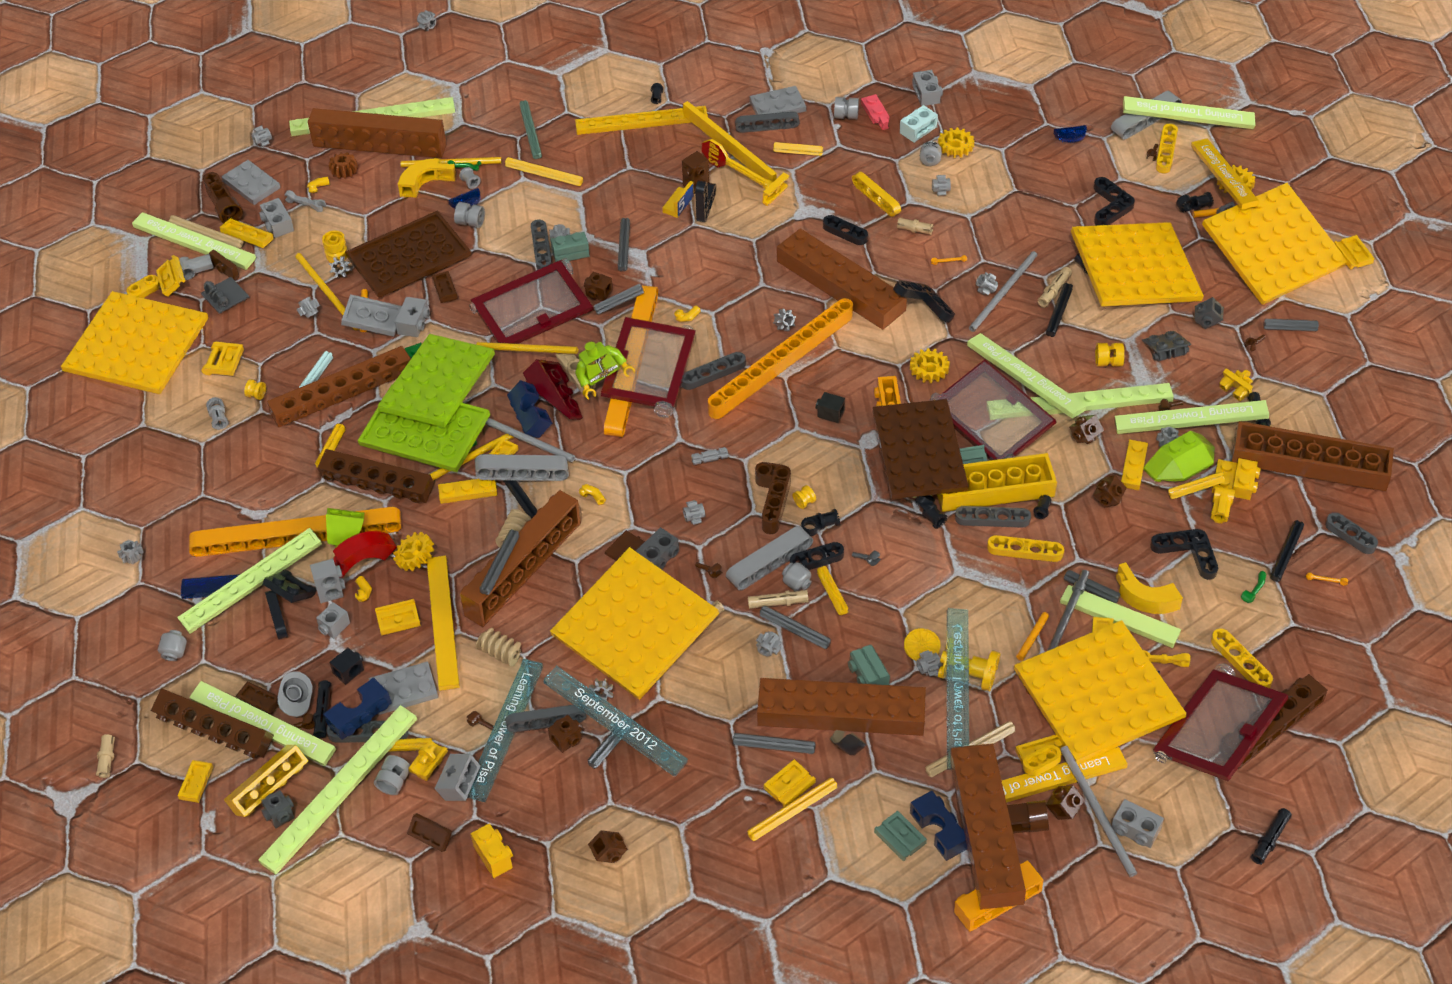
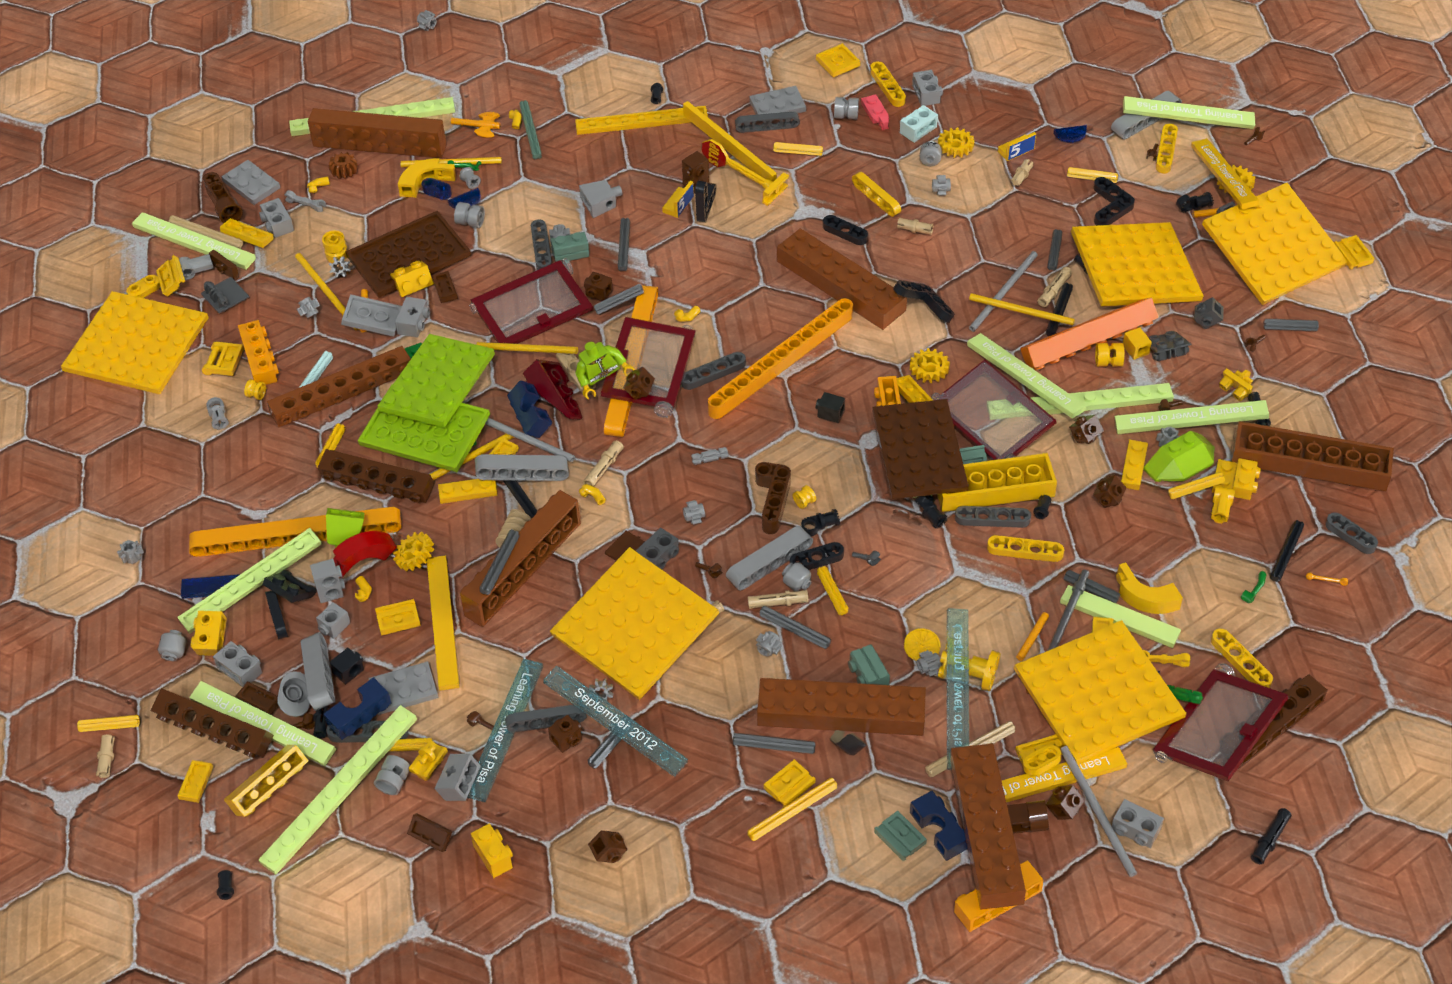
(108, 723): none -> yellow axle
(209, 632): none -> yellow brick
(225, 887): none -> black pin
(233, 662): none -> light grey brick
(257, 352): none -> light orange brick
(261, 136): light grey gear -> none
(277, 808): dark grey brick -> none
(317, 671): none -> light grey beam
(412, 278): none -> yellow bracket
(436, 188): none -> clear blue beam
(484, 125): none -> light orange piece
(499, 647): tan piece -> none
(516, 116): none -> yellow arm
(544, 171): yellow axle -> none
(599, 197): none -> light grey torso
(607, 458): none -> tan pin
(639, 383): none -> reddish brown brick
(779, 319): light grey gear -> none
(837, 60): none -> yellow plate
(885, 84): none -> yellow beam
(911, 390): none -> yellow plate
(934, 261): light orange hinge -> none
(986, 283): light grey gear -> none
(1017, 146): none -> panel
(1022, 172): none -> tan axle
(1022, 309): none -> yellow piece
(1055, 249): none -> dark grey axle
(1089, 333): none -> orange brick
(1091, 174): none -> yellow axle
(1136, 343): none -> yellow brick
(1186, 694): none -> green axle
(1194, 545): black beam -> none
(1256, 136): none -> reddish brown hand

